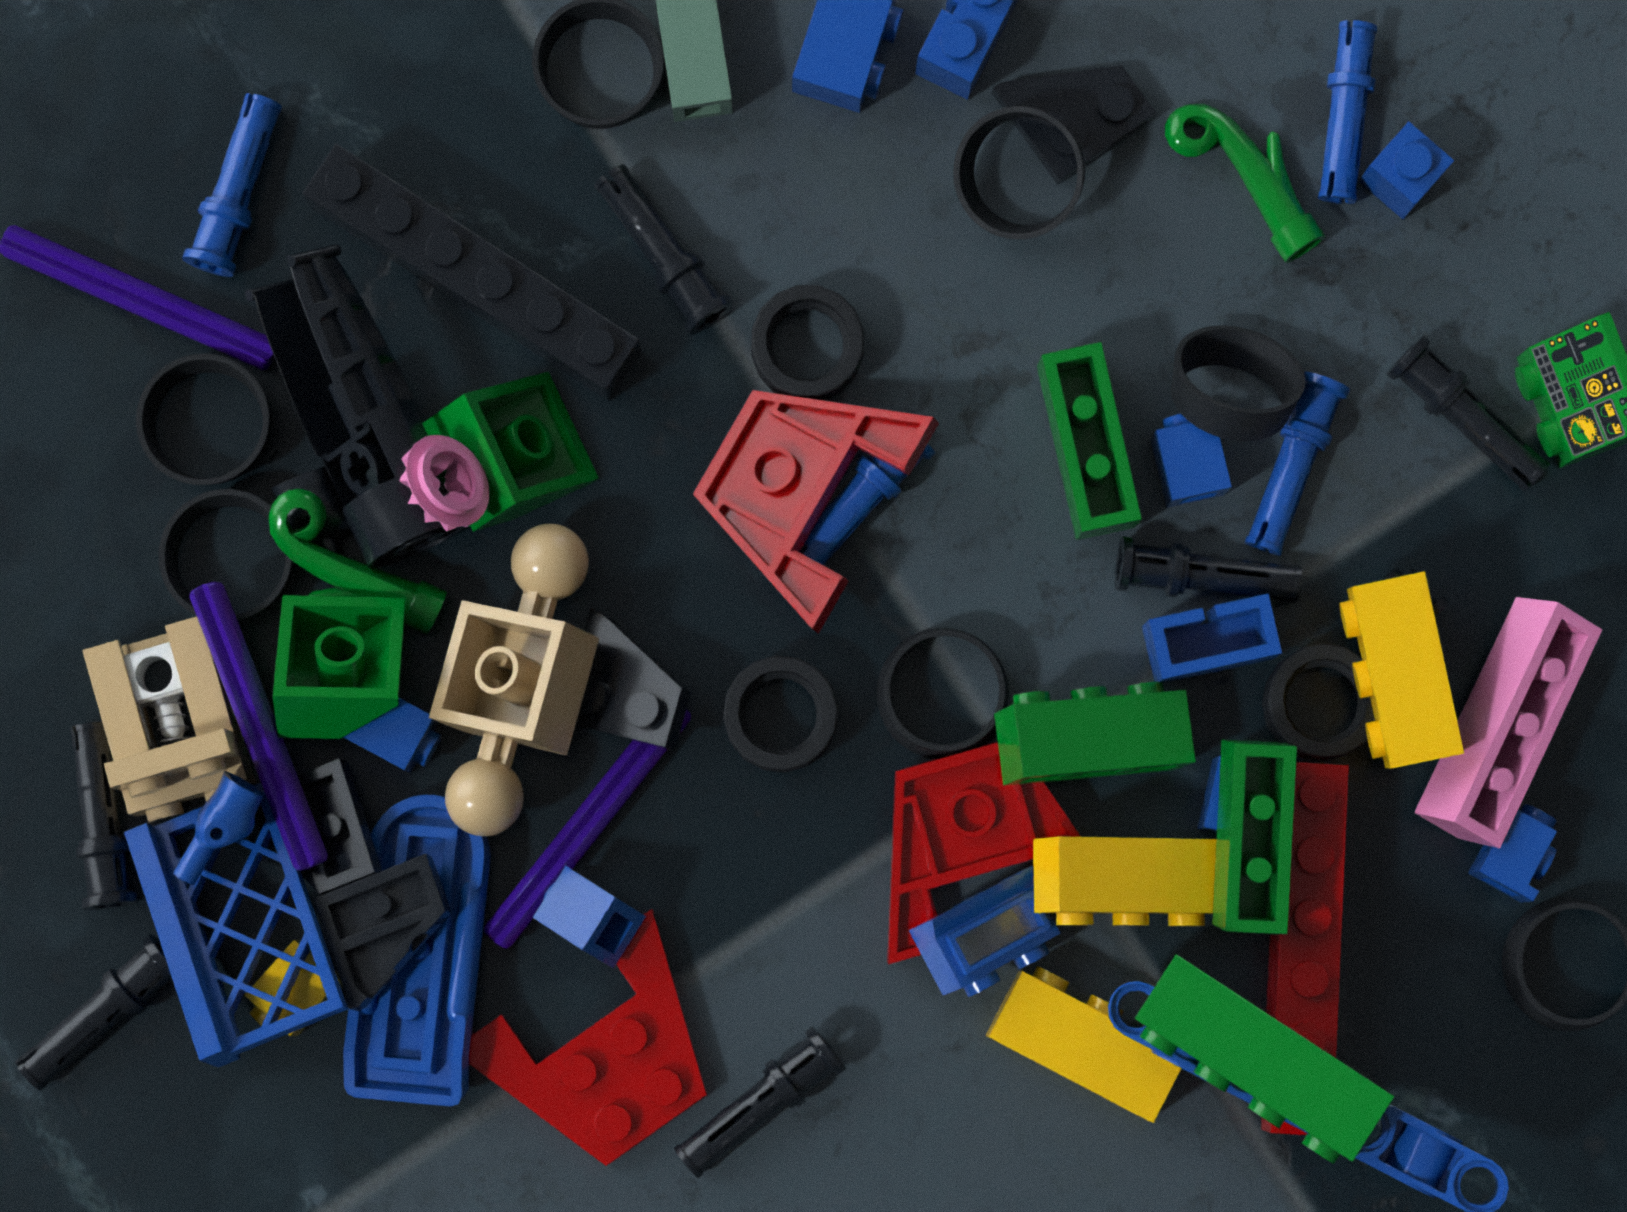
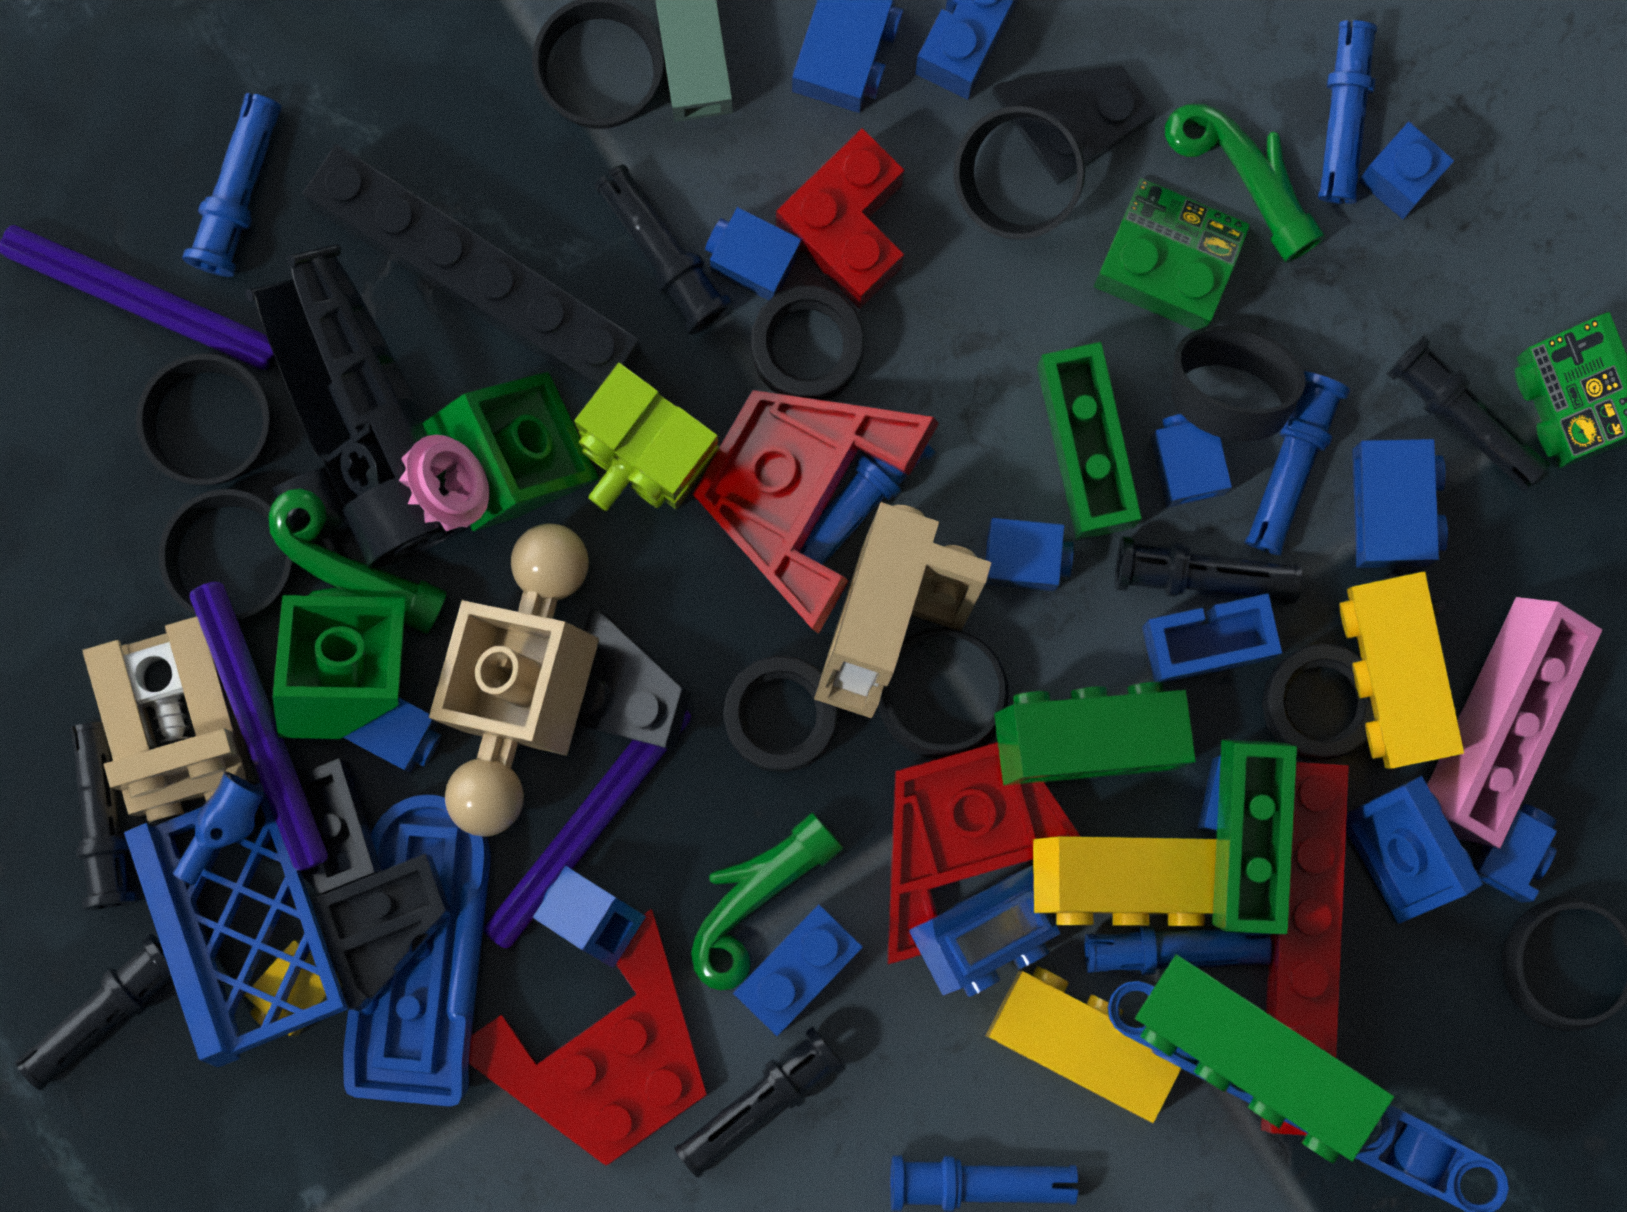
(642, 442): none -> lime brick
(753, 253): none -> blue brick
(758, 883): none -> green plant
(797, 970): none -> blue brick
(834, 216): none -> red brick
(895, 578): none -> tan brick
(950, 1183): none -> blue pin
(1027, 554): none -> blue brick
(1155, 950): none -> blue pin
(1172, 256): none -> green slope
(1398, 503): none -> blue brick
(1411, 850): none -> blue plate

